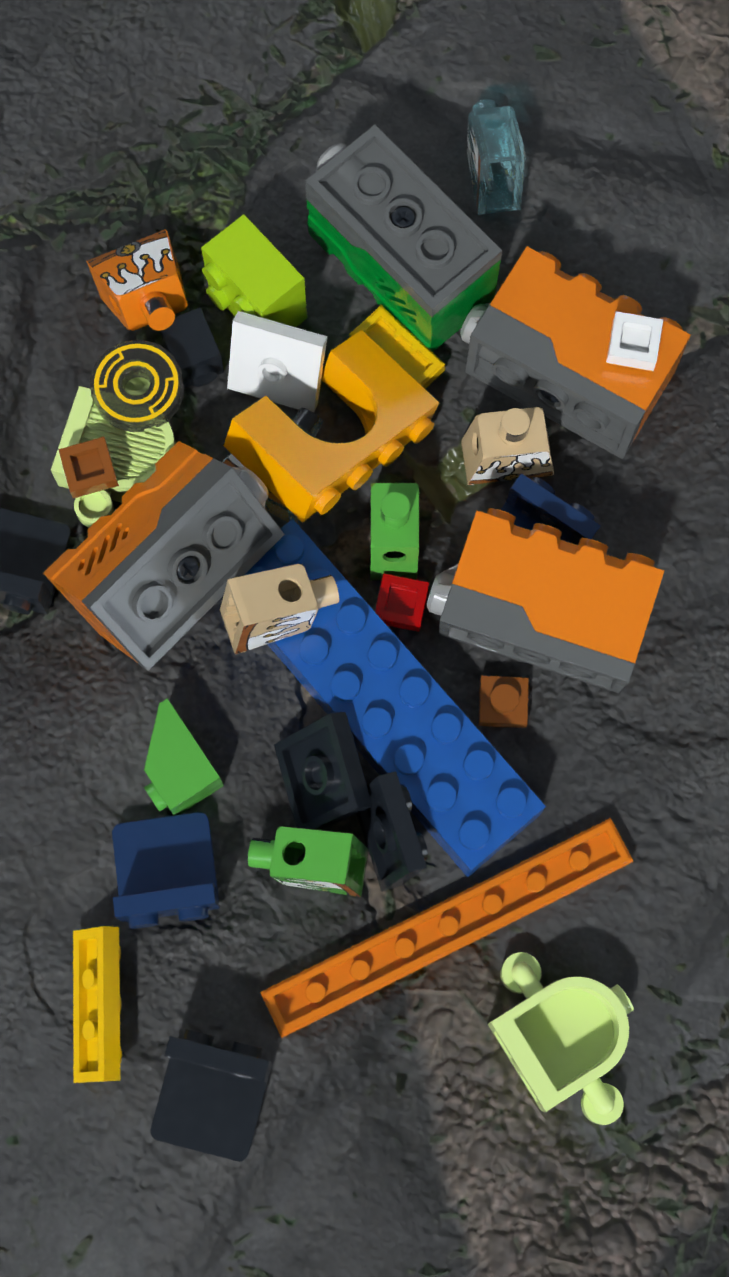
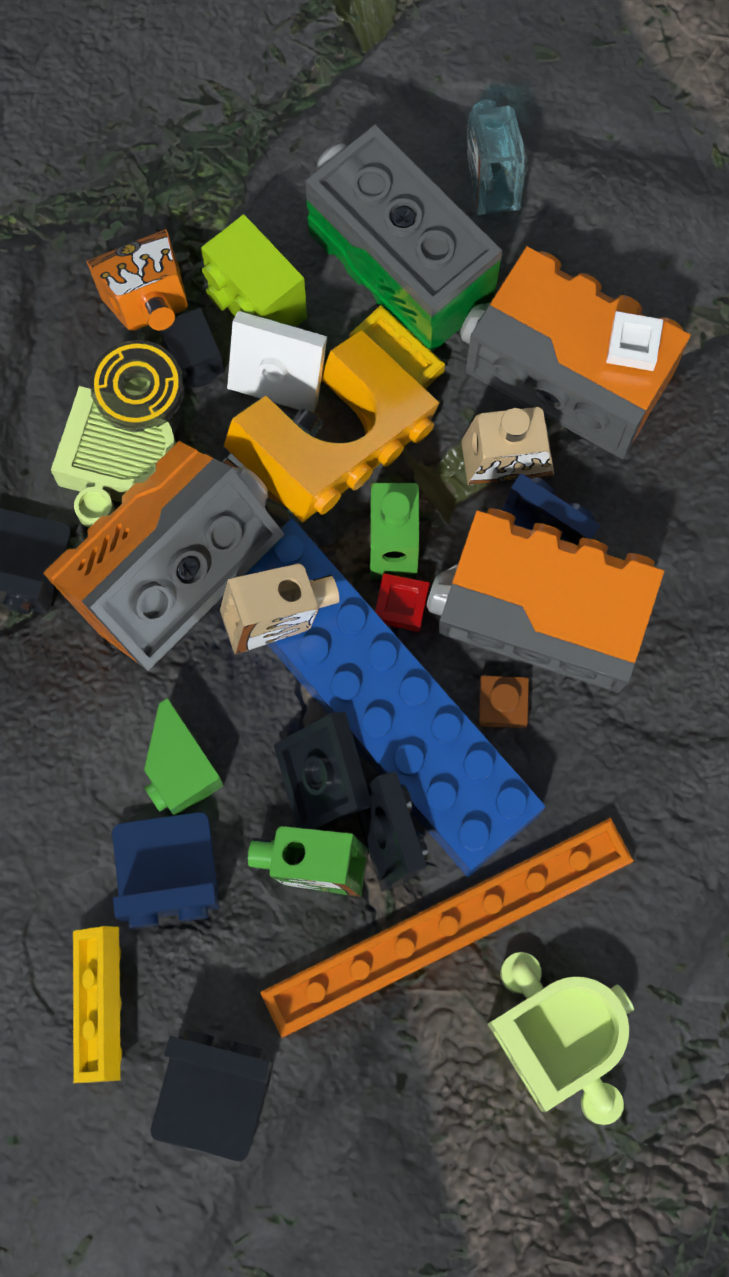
(88, 467): dark orange plate -> none

